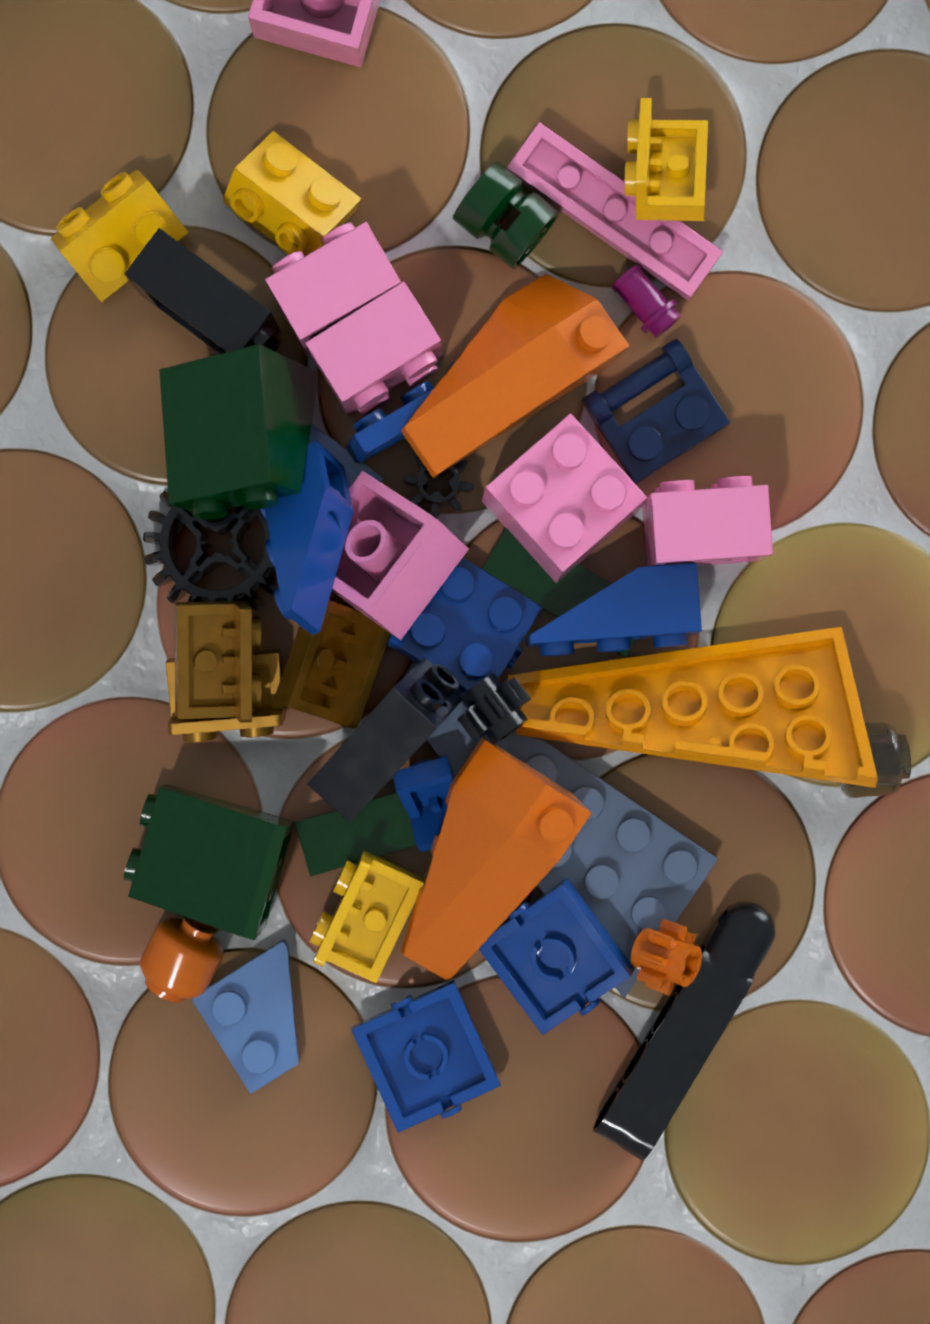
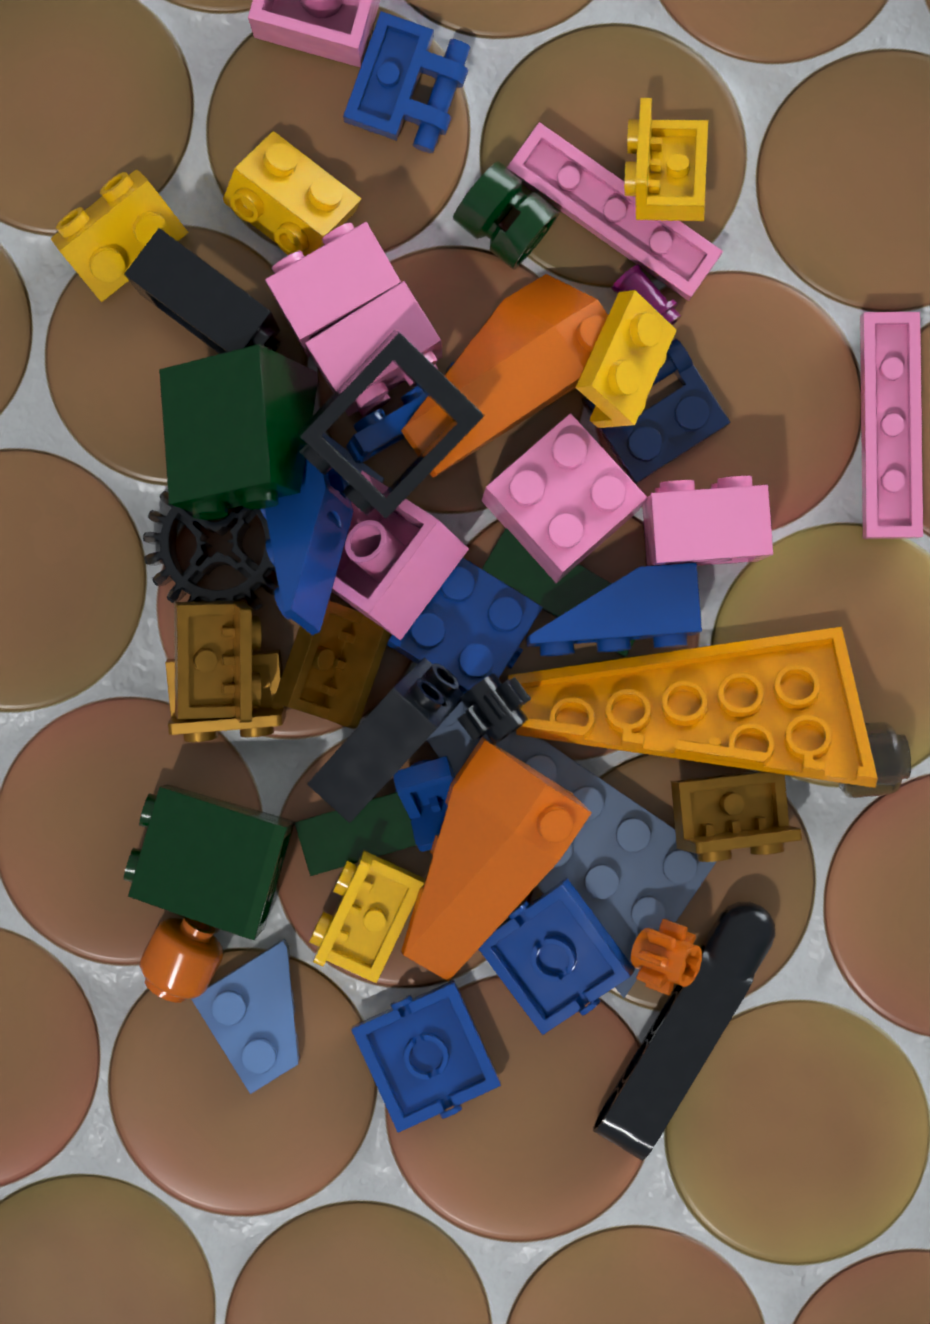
(389, 78): none -> blue plate
(427, 378): none -> black window
(436, 499): black gear -> none
(625, 361): none -> yellow bracket
(732, 814): none -> pearl gold bracket
(891, 425): none -> bright pink plate

